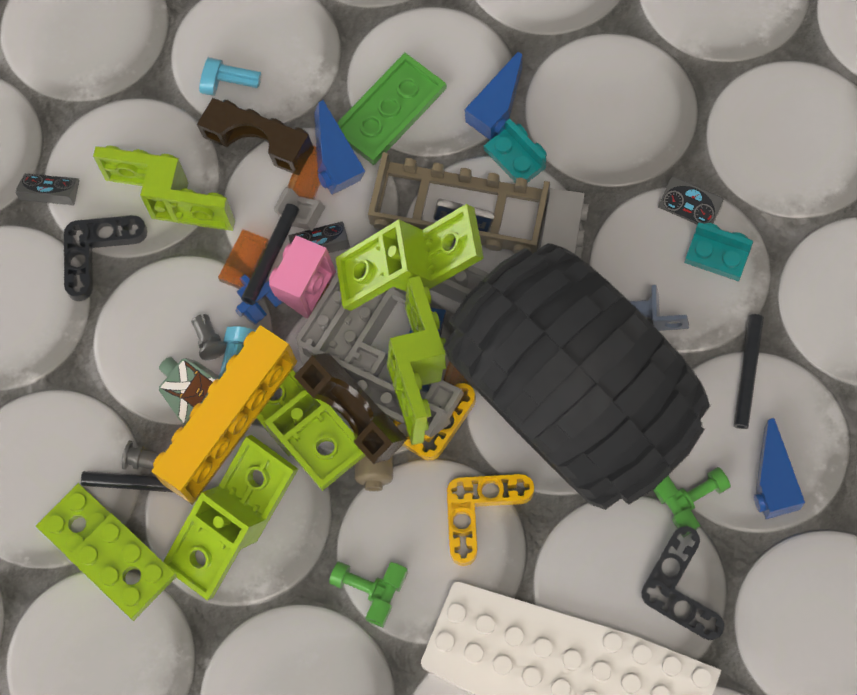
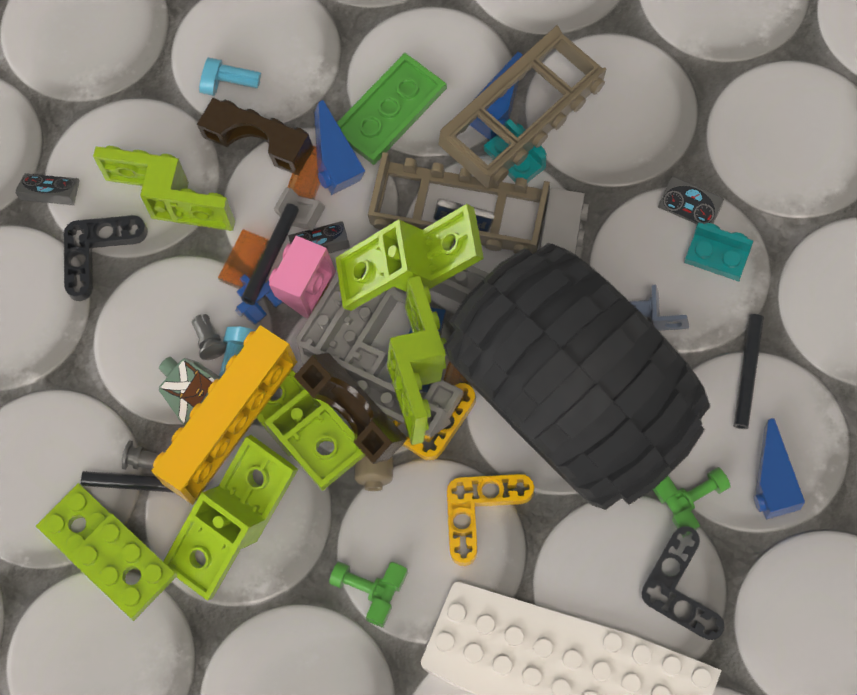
(538, 132): none -> dark tan window

